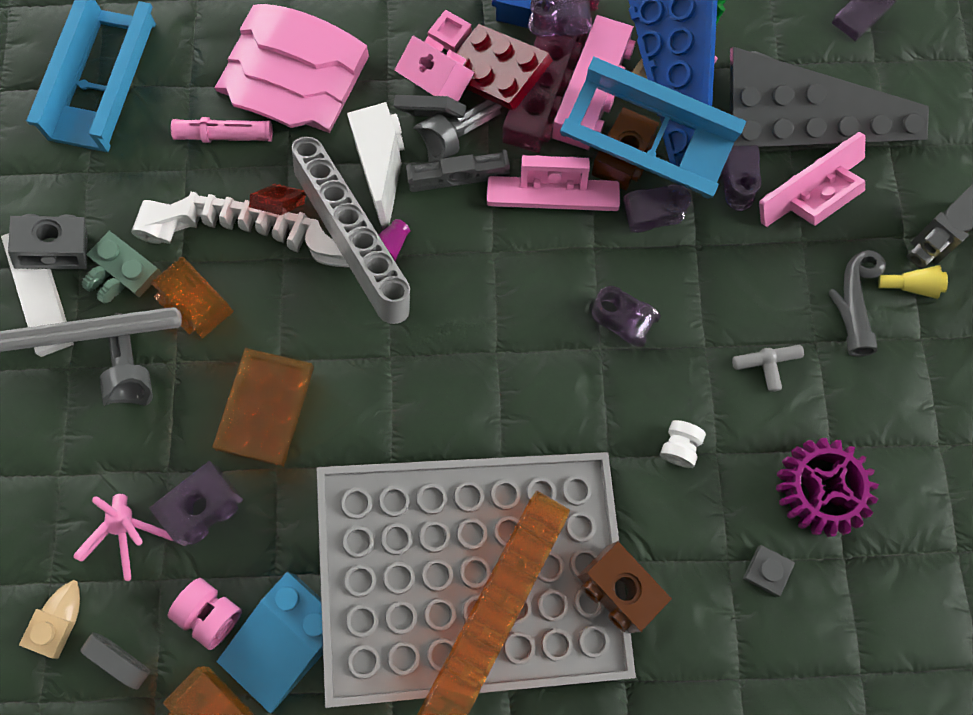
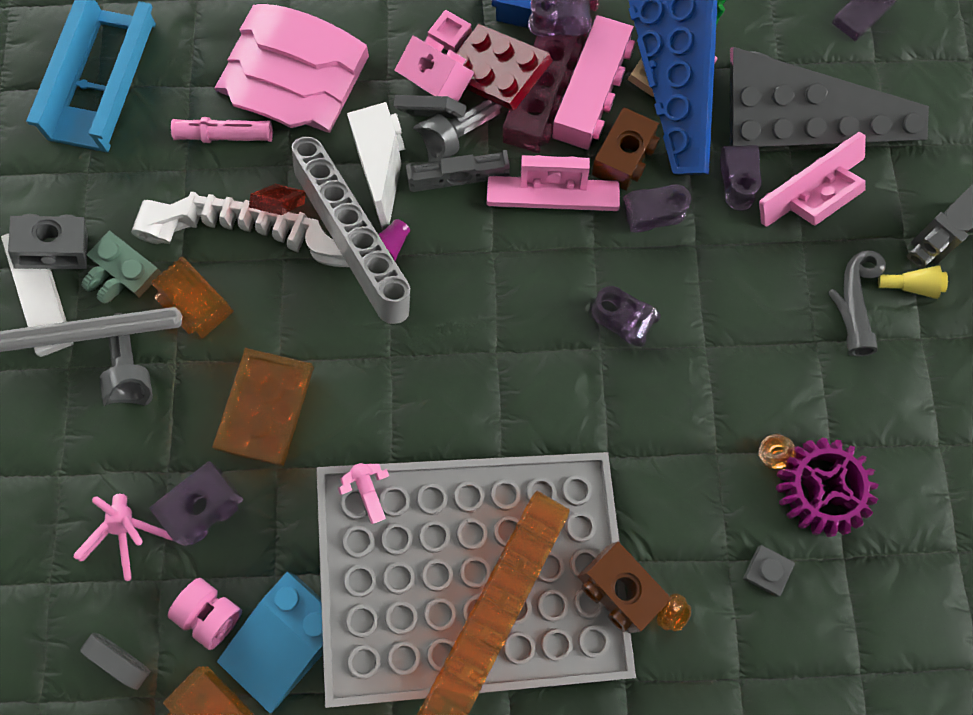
(54, 622): tan plate -> none
(361, 475): none -> bright pink piece
(674, 614): none -> clear orange plate
(683, 444): white wheel -> none
(707, 149): dark azure piece -> none
(768, 359): light grey piece -> none
(773, 444): none -> clear orange plate

